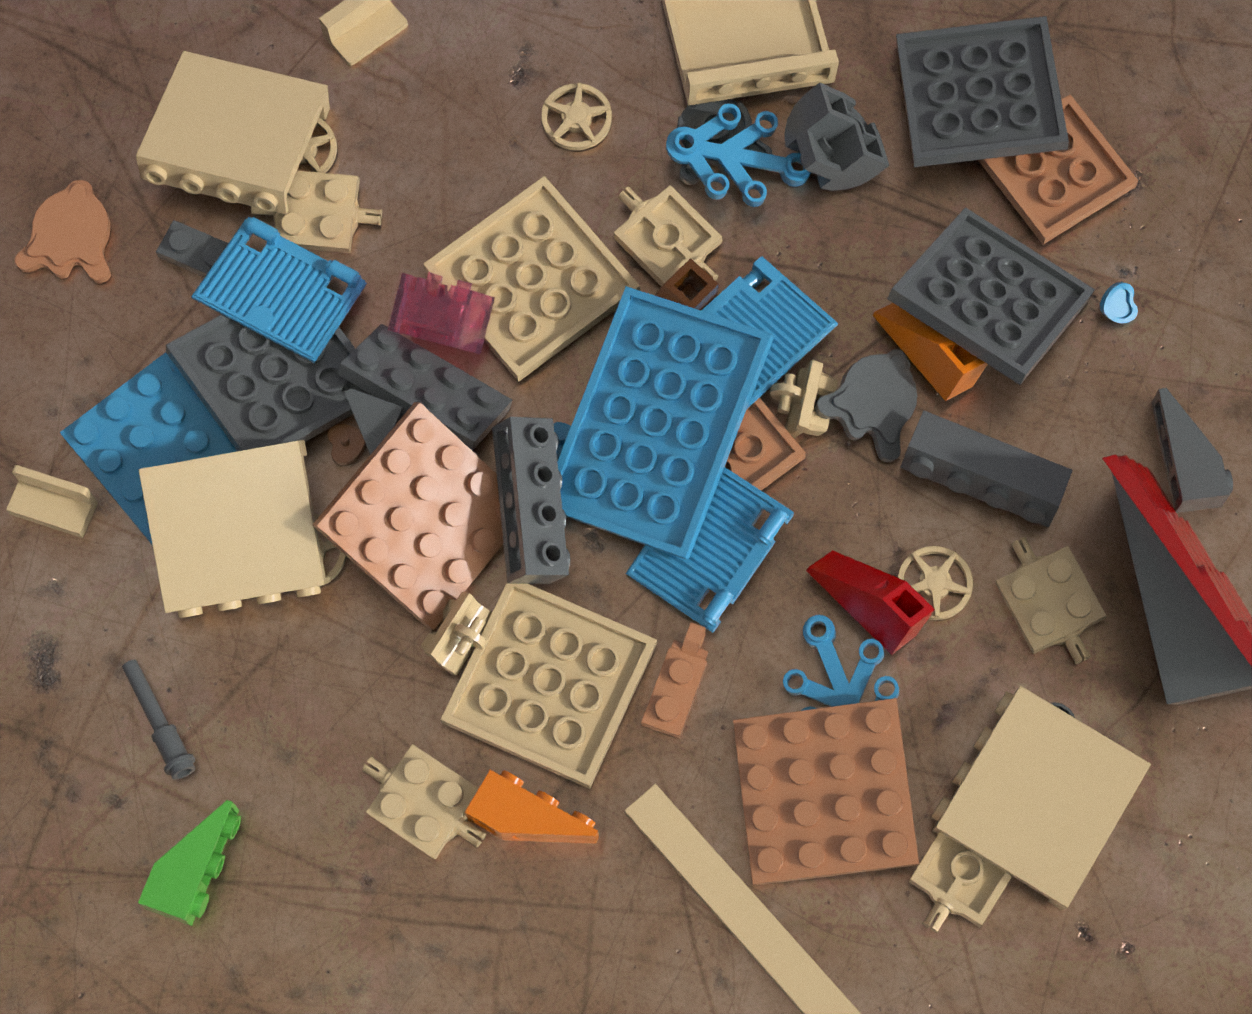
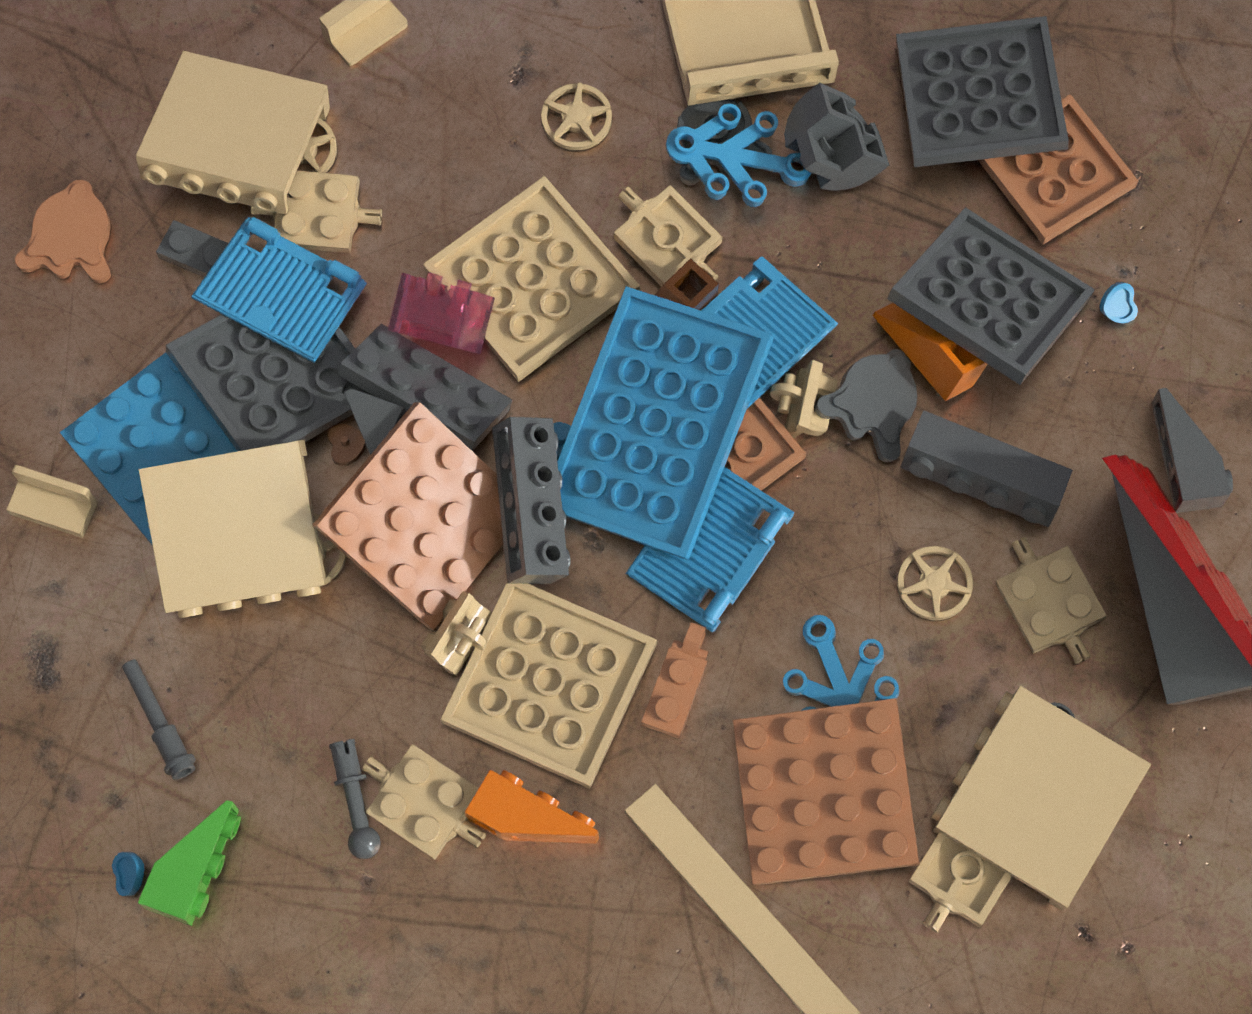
(128, 872): none -> dark azure piece
(363, 841): none -> dark grey pin
(875, 599): red slope -> none

